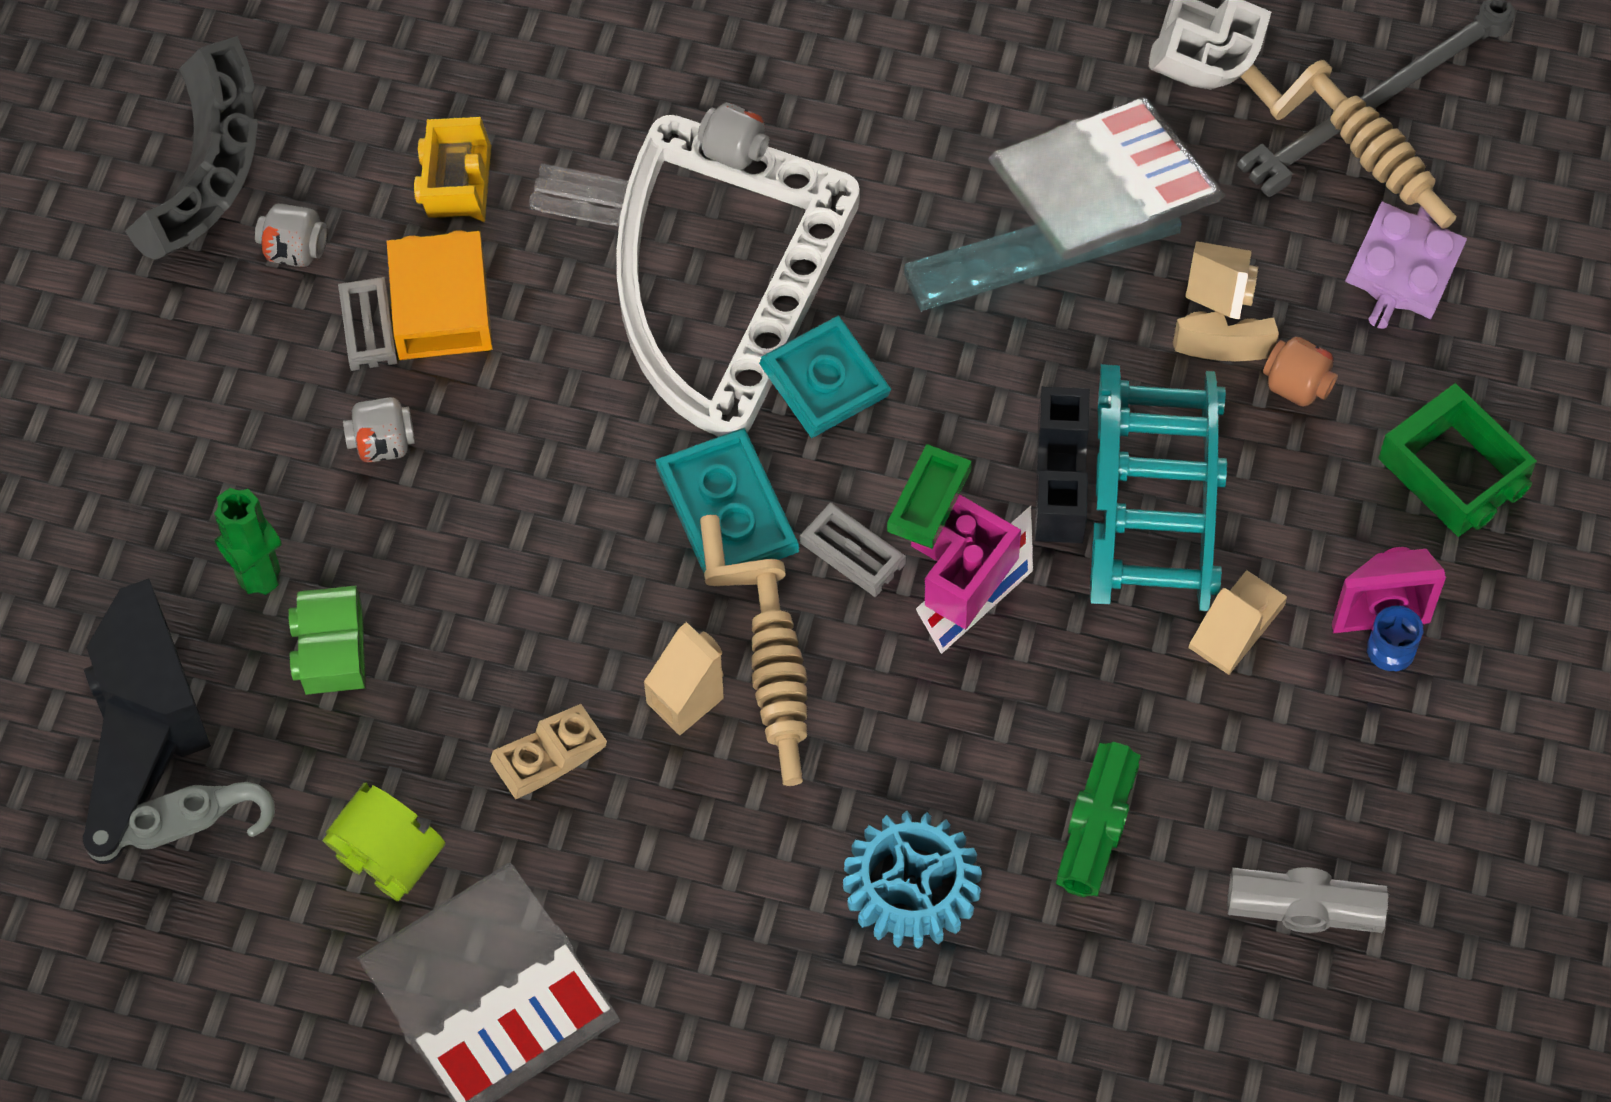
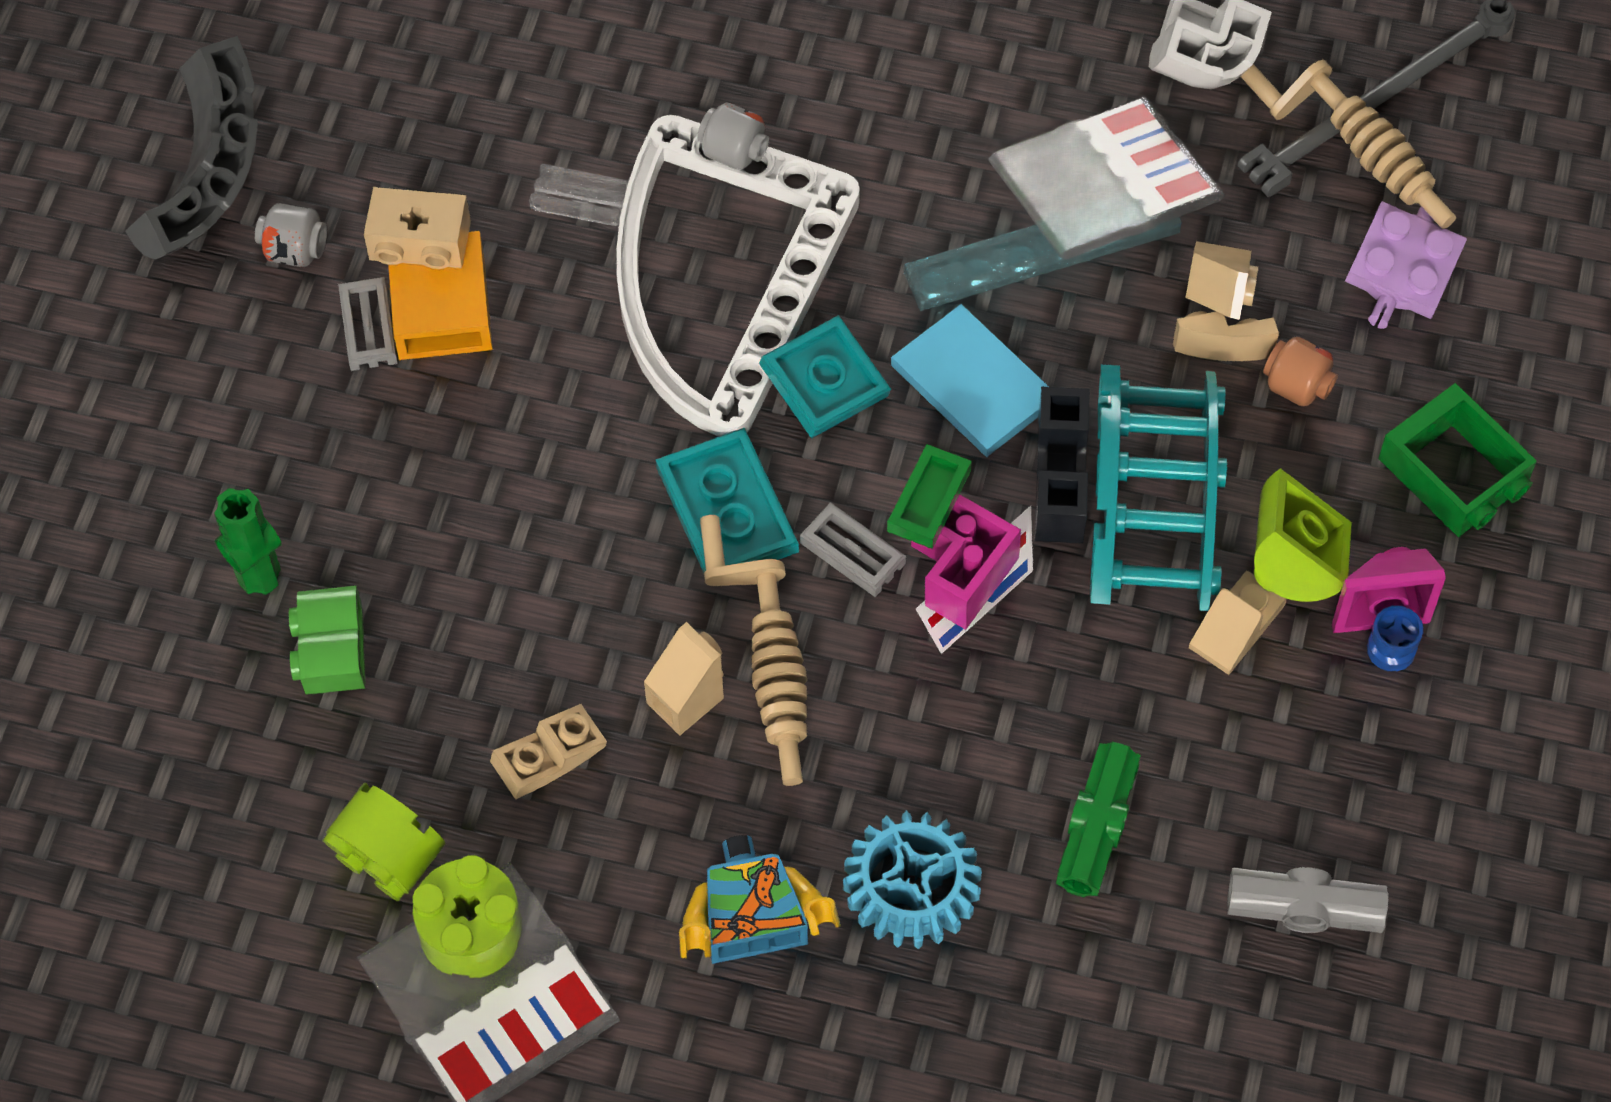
(145, 722): black slope -> none
(379, 429): light grey head -> none
(417, 228): none -> tan brick
(454, 168): yellow window -> none
(460, 891): none -> lime brick
(752, 906): none -> torso
(971, 379): none -> medium azure tile
(1299, 542): none -> lime brick

